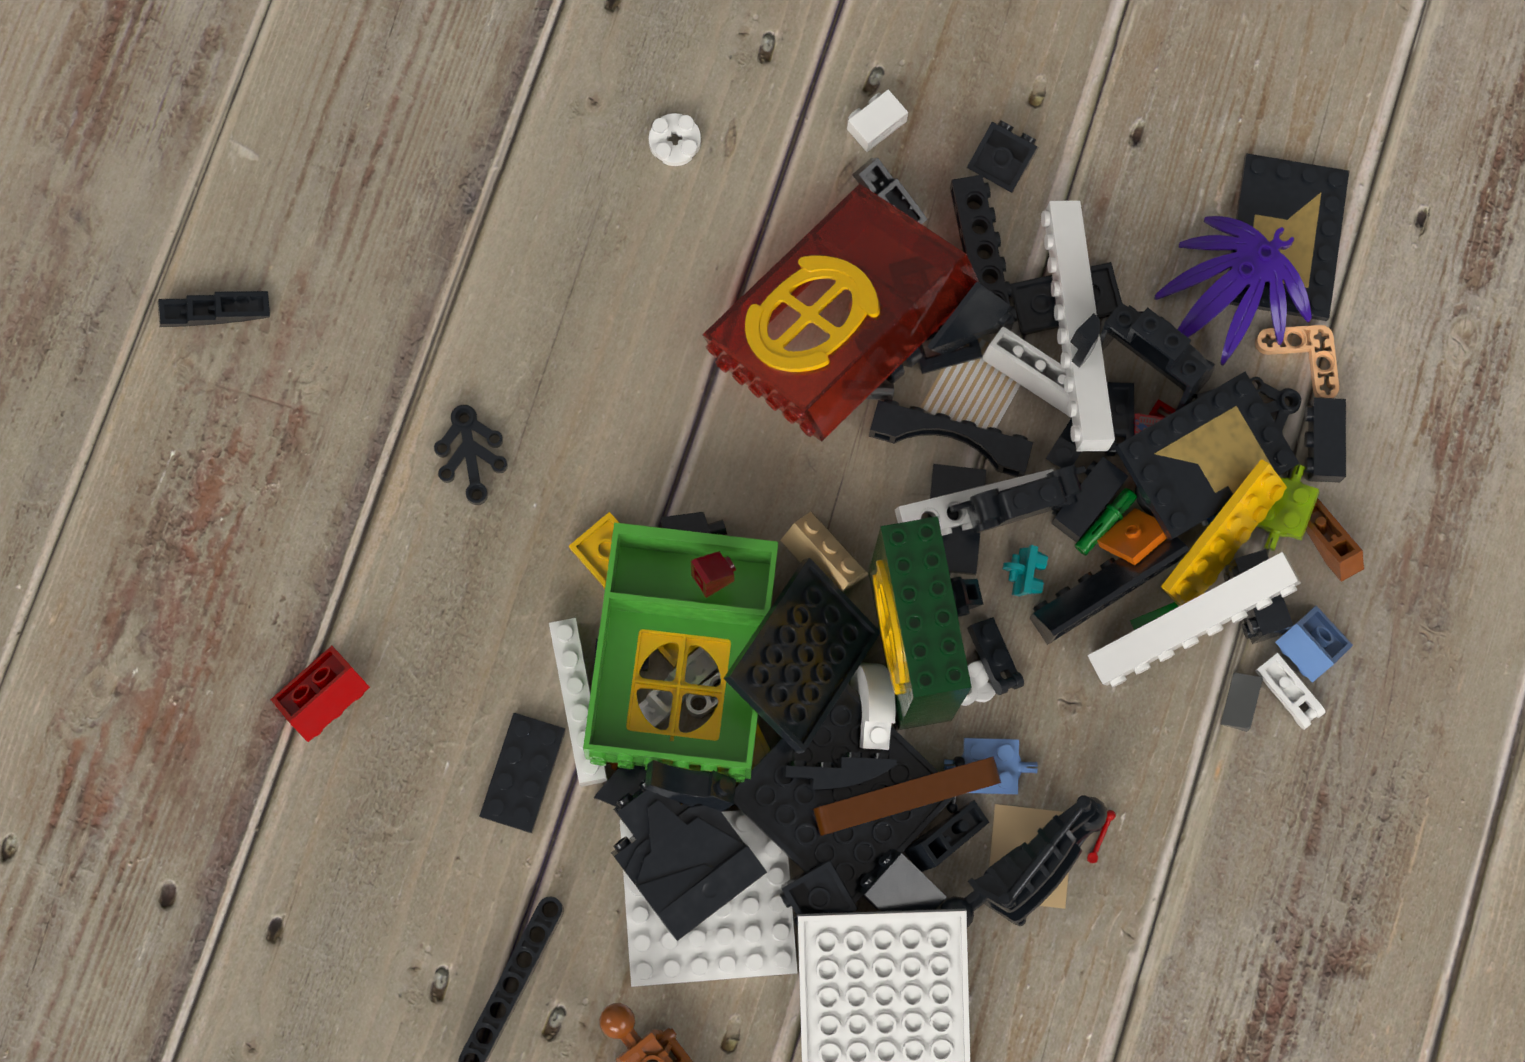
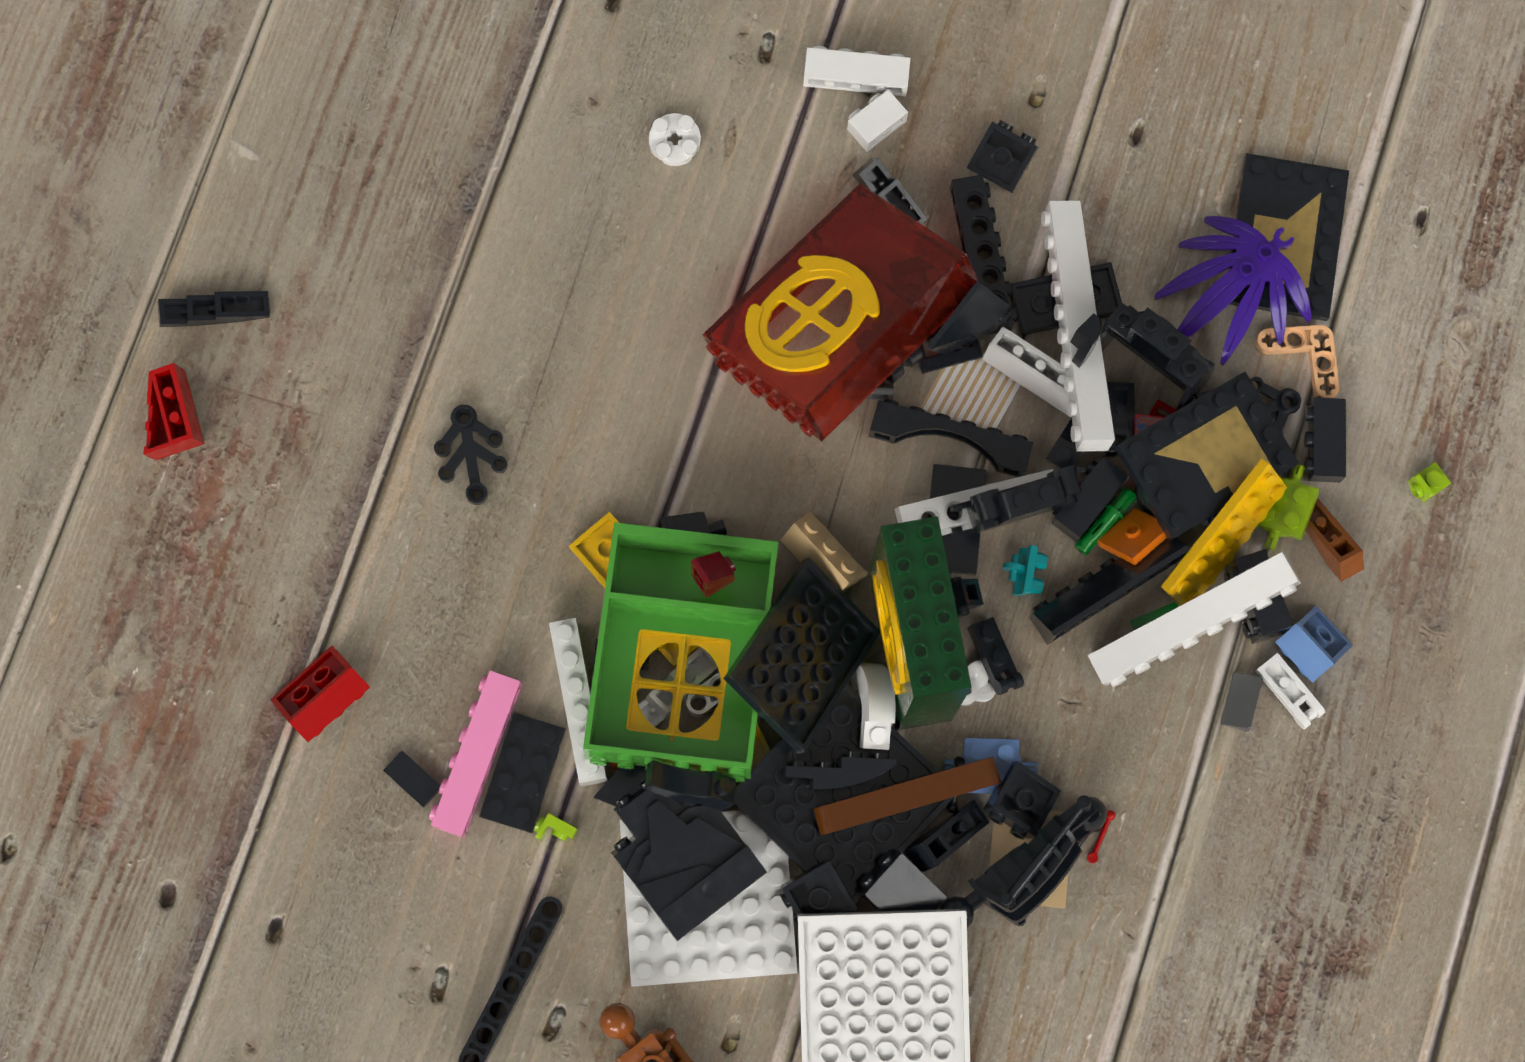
(171, 414): none -> red wedge
(412, 779): none -> black tile
(476, 754): none -> bright pink brick
(560, 828): none -> lime bracket
(856, 71): none -> white brick
(1022, 801): none -> black plate
(1428, 482): none -> lime bracket

